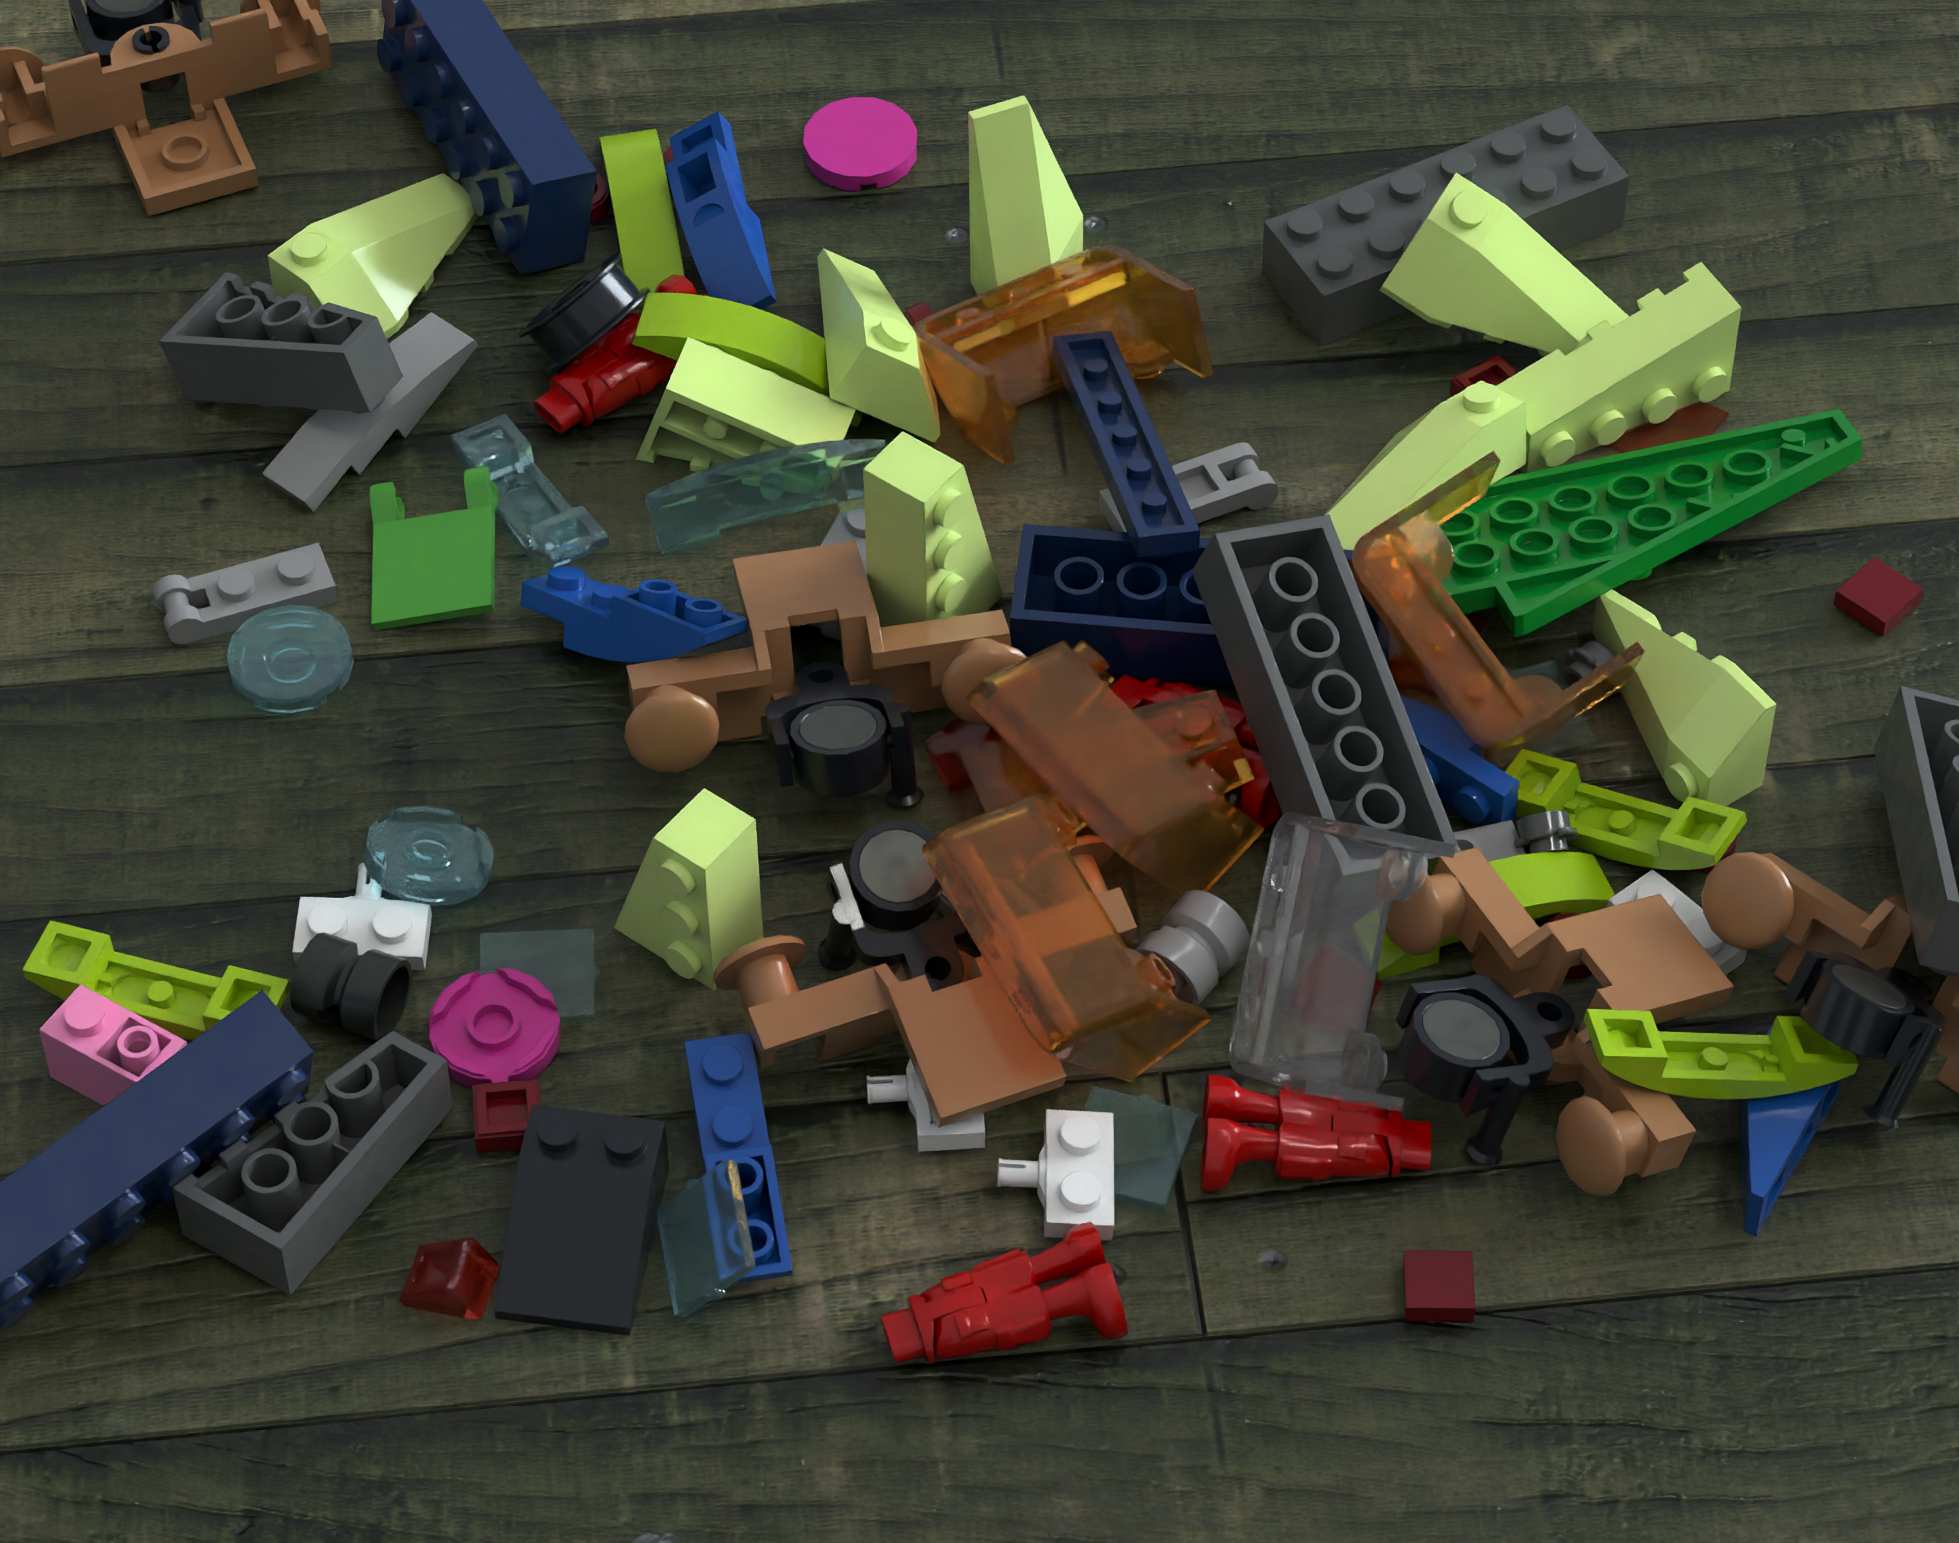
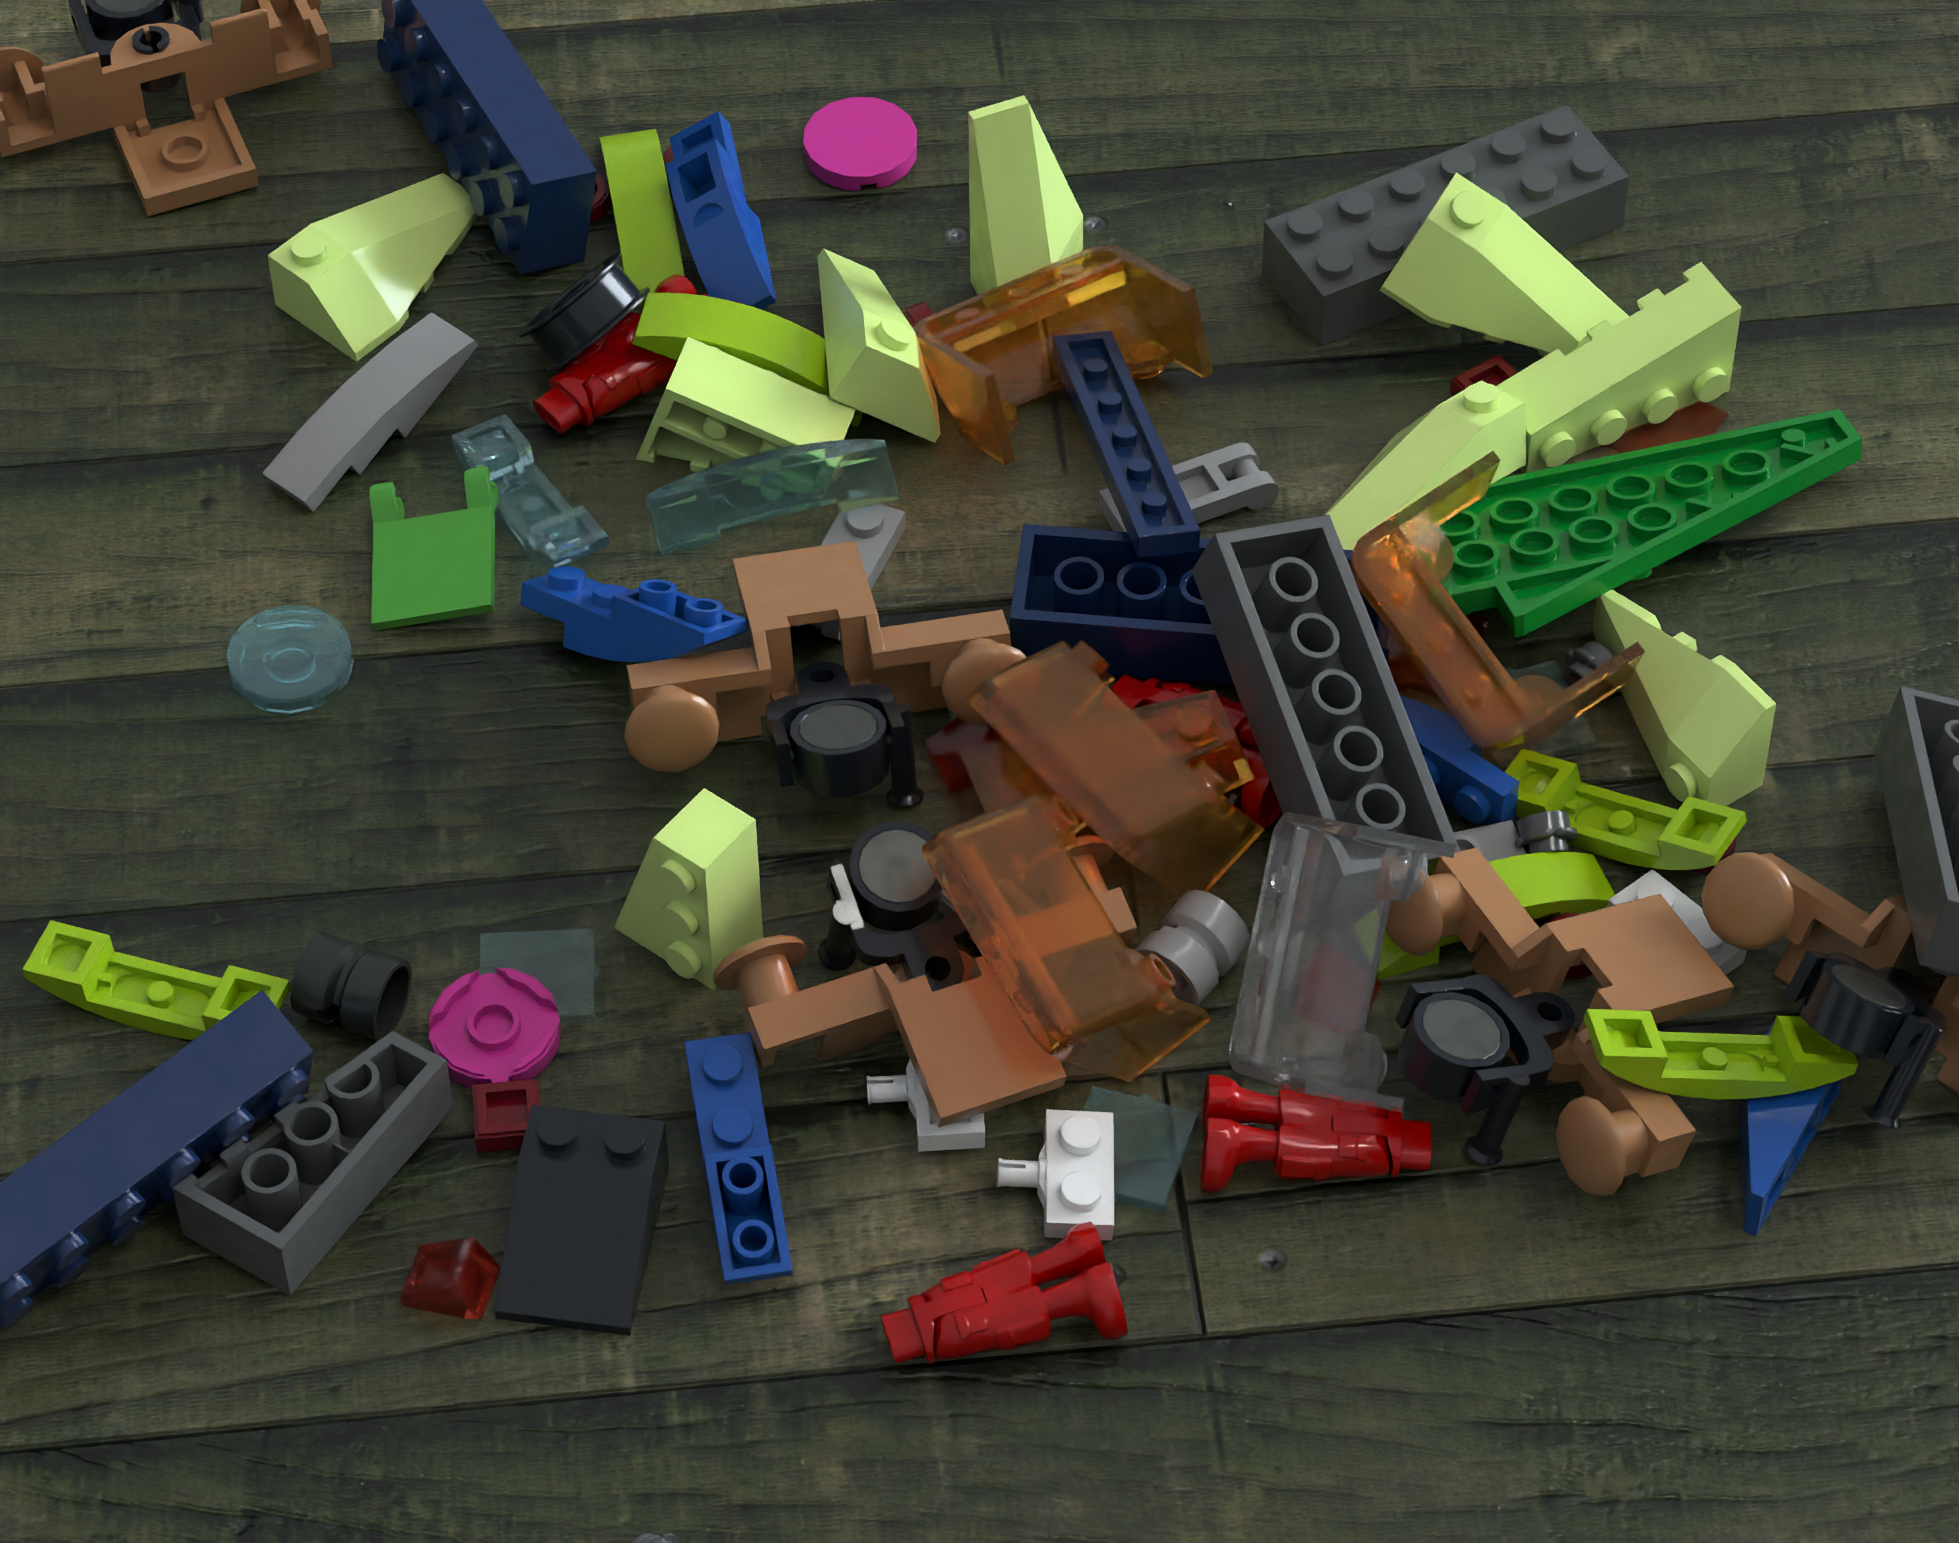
(102, 1045): bright pink slope -> none
(242, 592): light grey plate -> none
(279, 351): dark grey wedge -> none
(368, 920): white plate -> none
(428, 856): clear light blue tile -> none
(705, 1238): clear light blue piece -> none
(924, 537): yellowish green wedge -> none
(1438, 1285): dark red tile -> none
(1878, 596): dark red tile -> none

